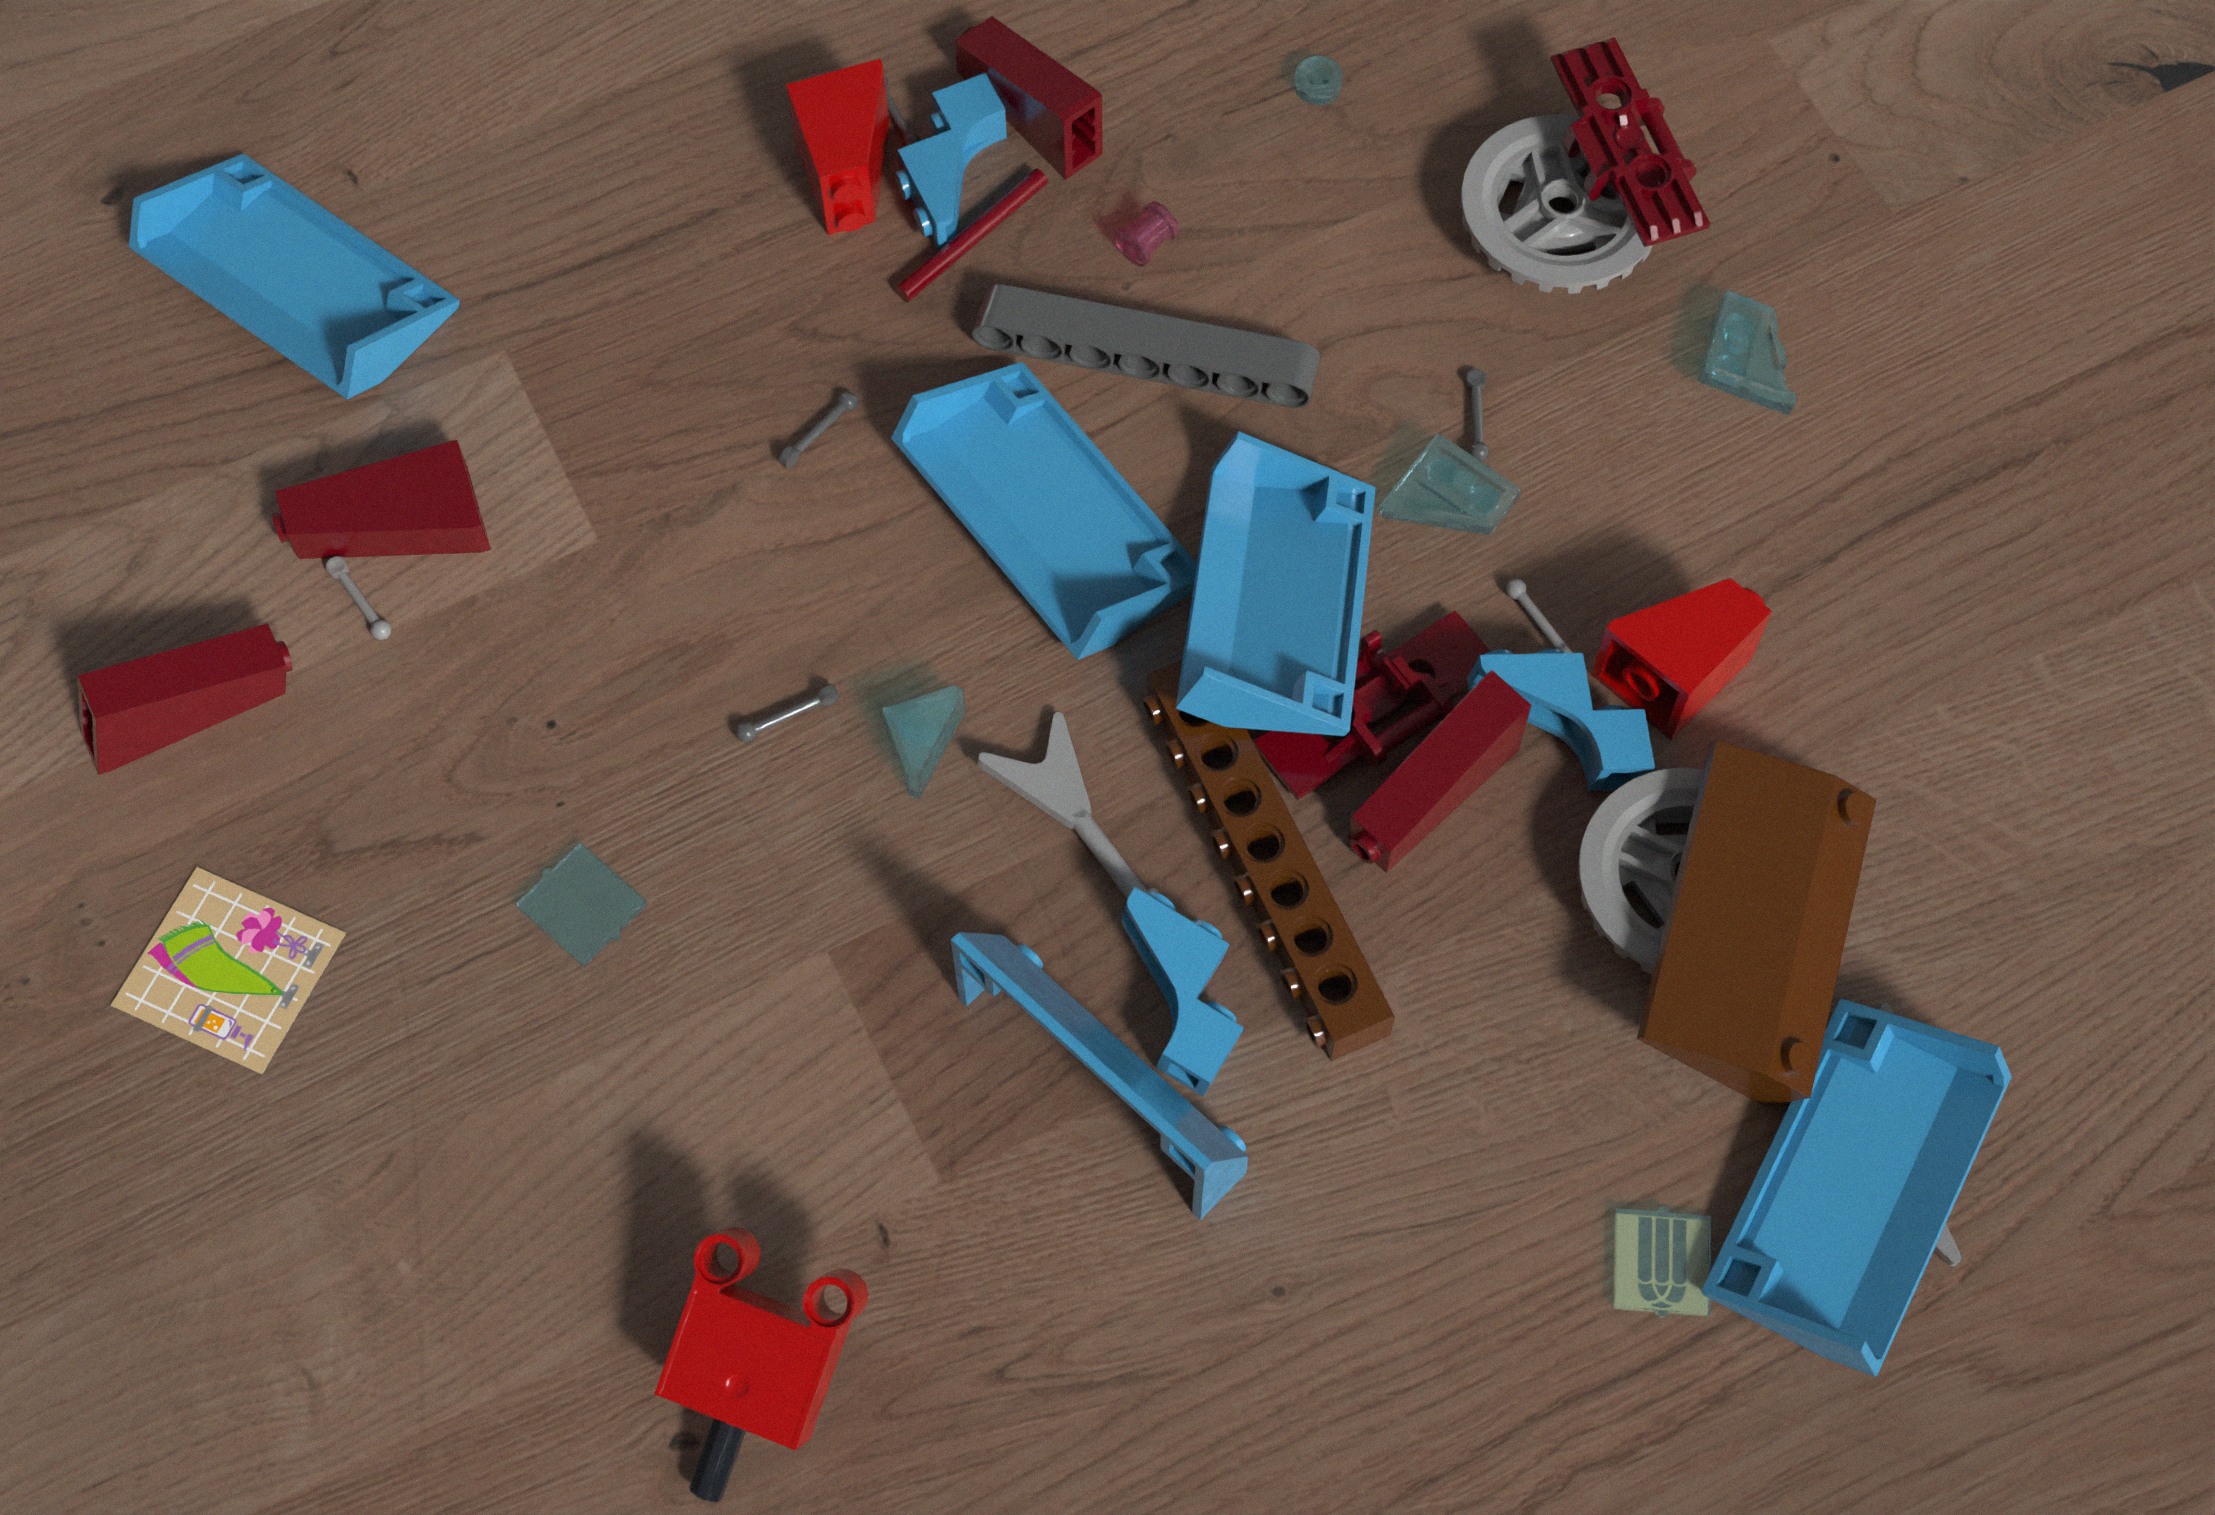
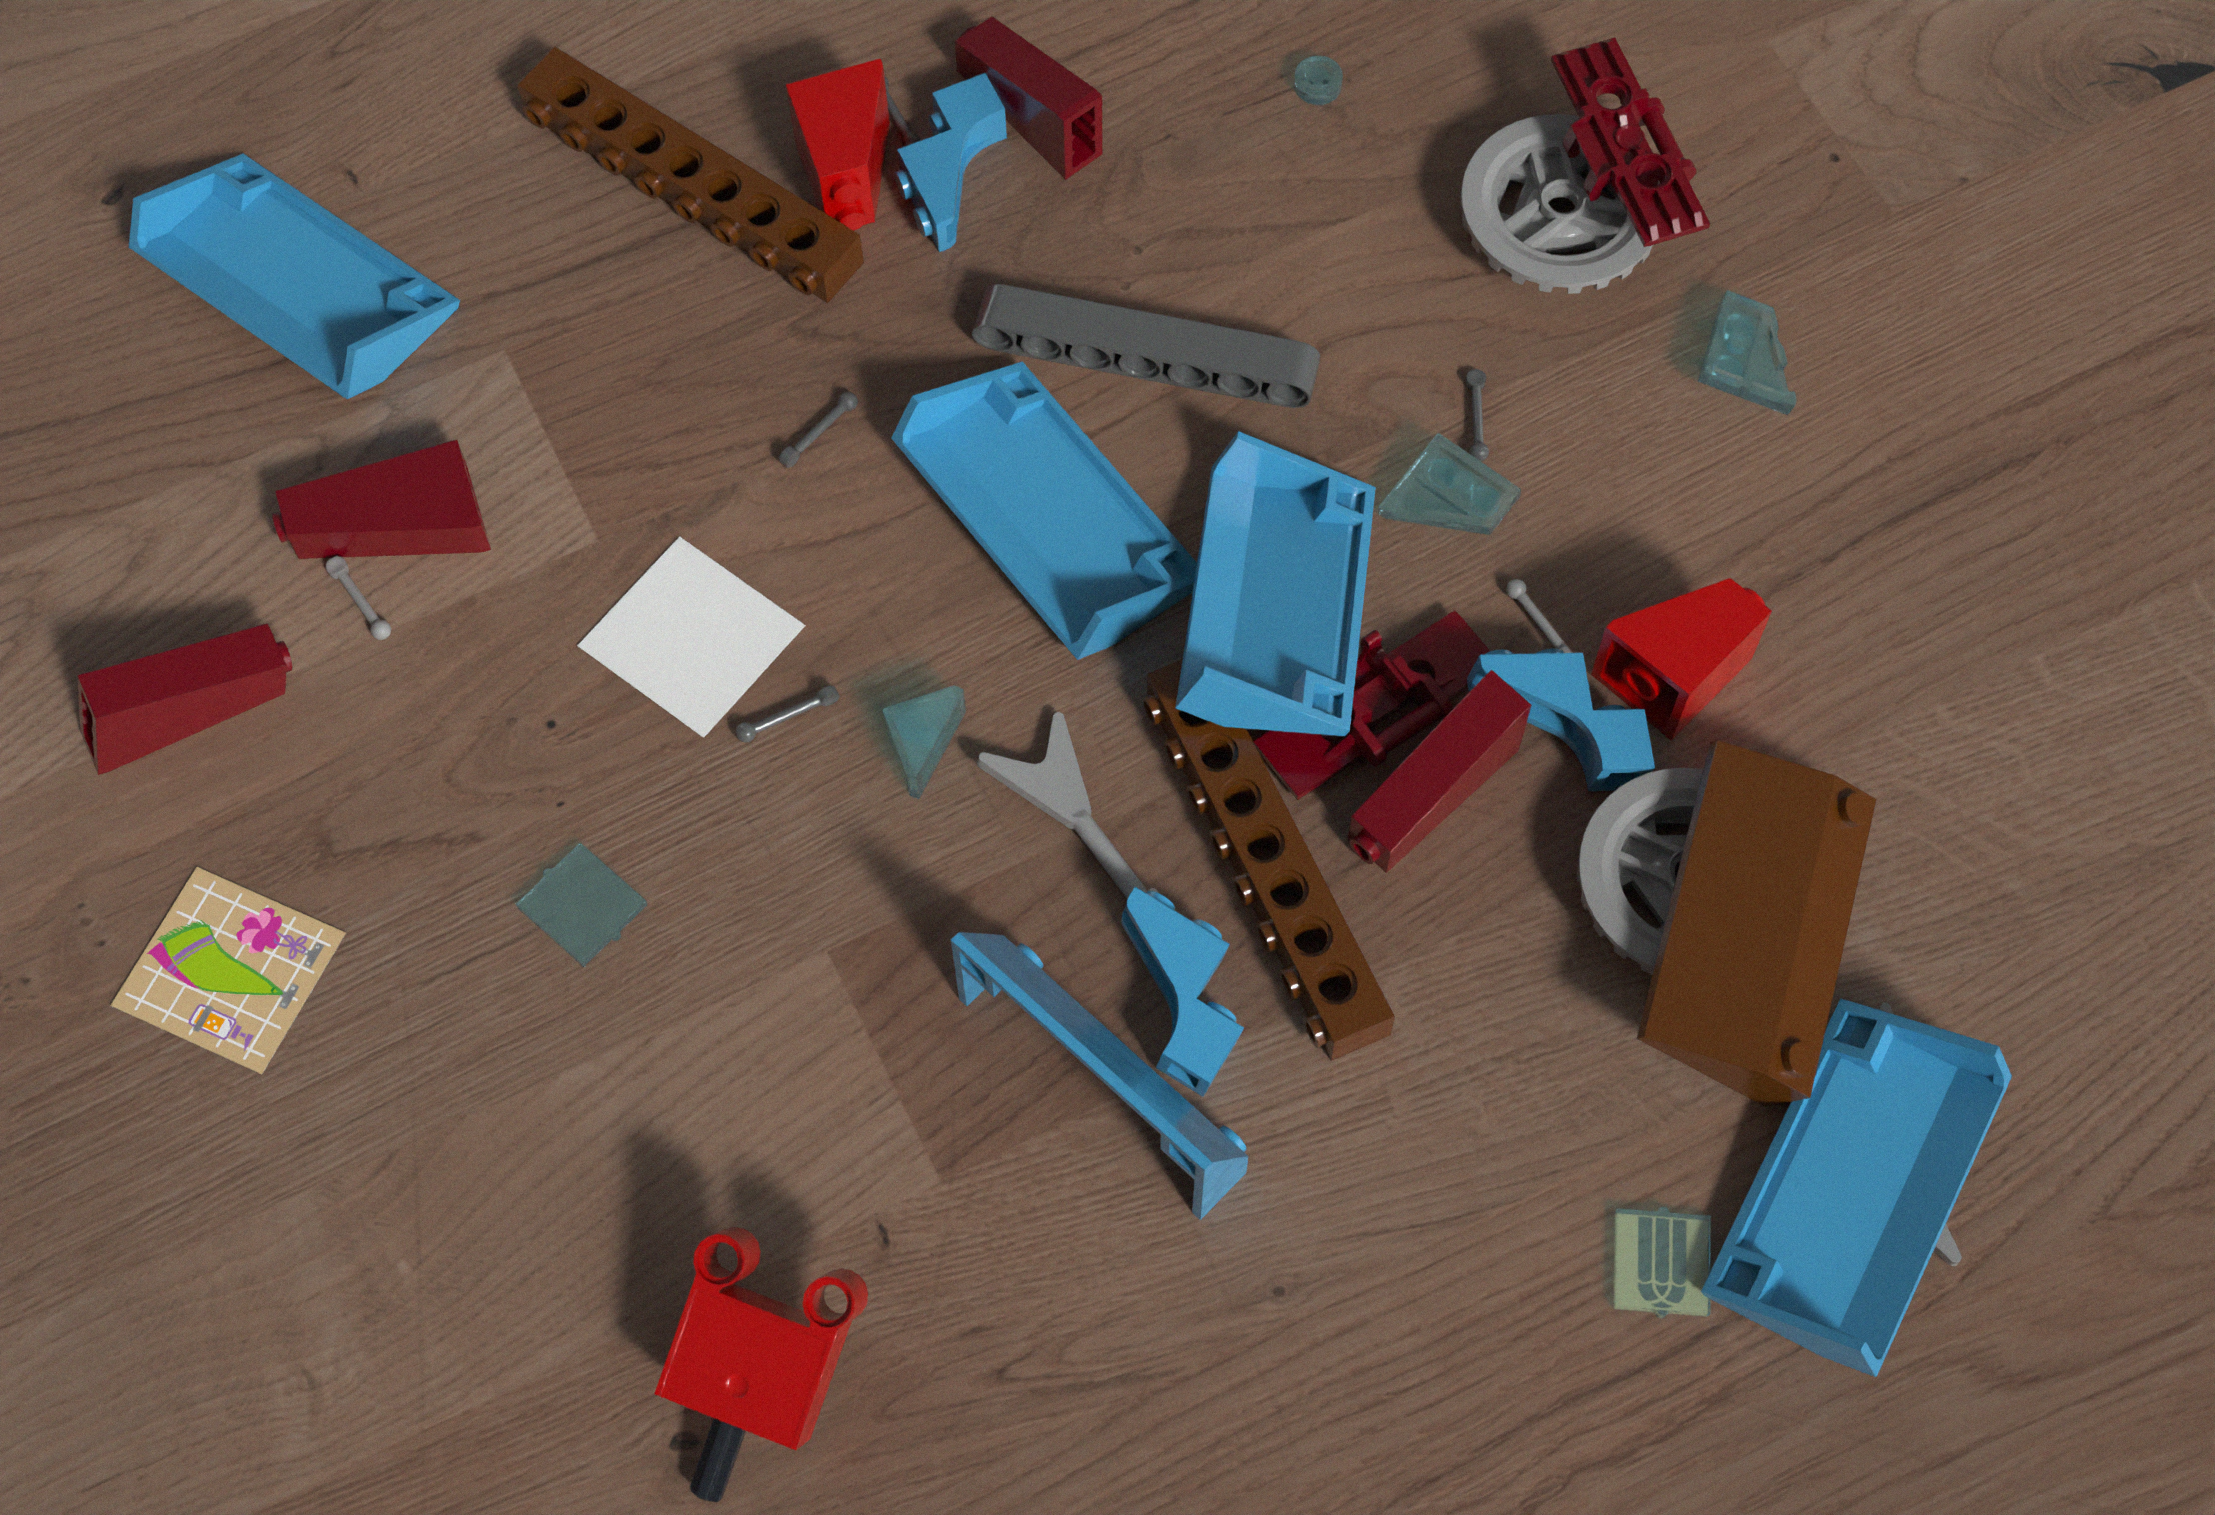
(659, 155): none -> reddish brown brick
(691, 636): none -> white sticker
(971, 235): dark red bar -> none
(1147, 233): clear pink bush -> none

